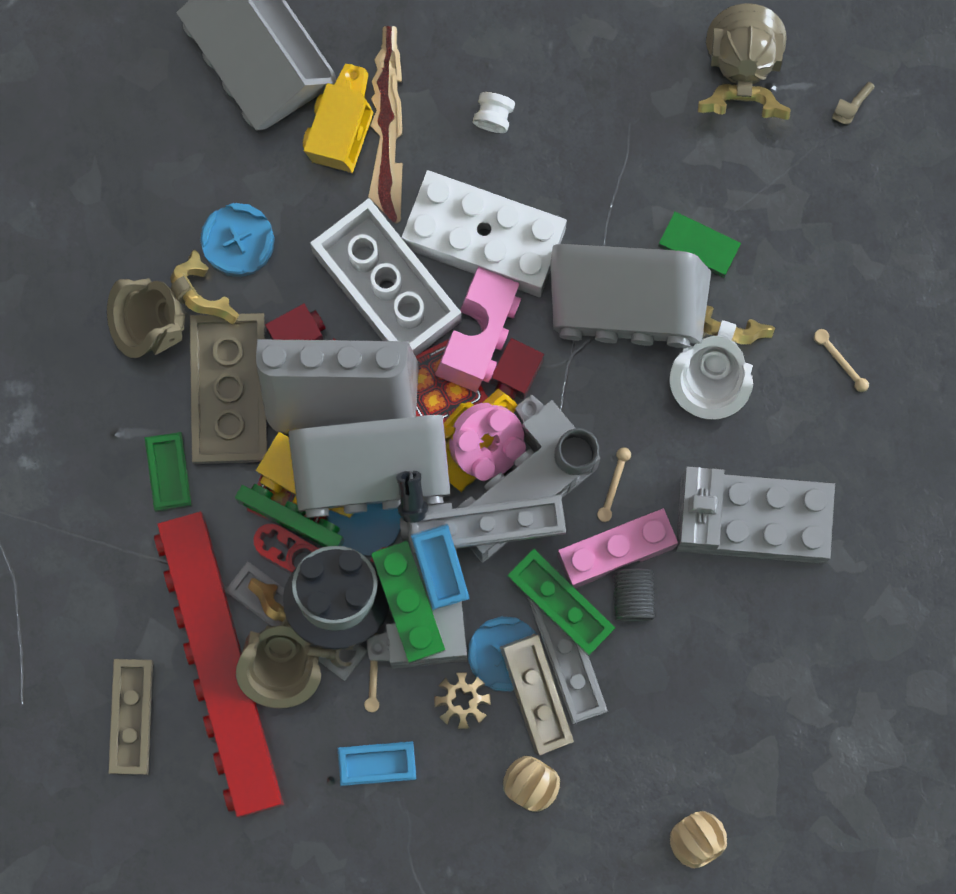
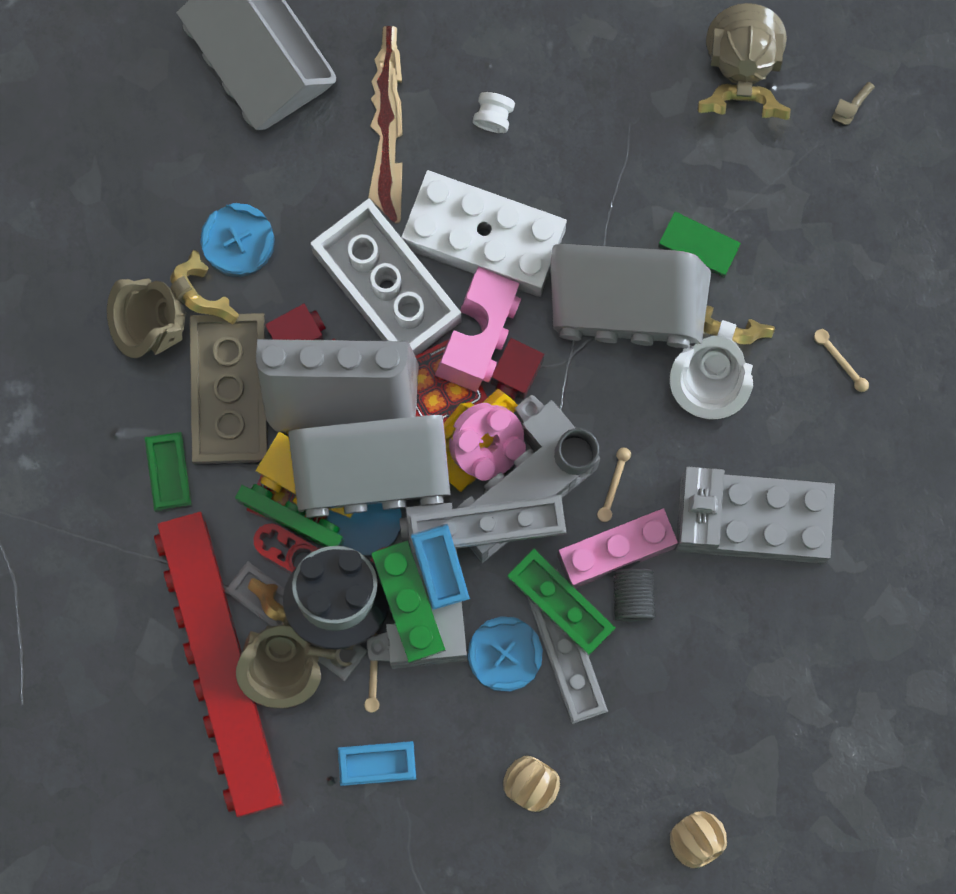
(130, 717): dark tan plate -> none
(340, 121): yellow hinge -> none
(411, 497): black pin -> none
(466, 689): tan piece -> none
(536, 694): plate -> none

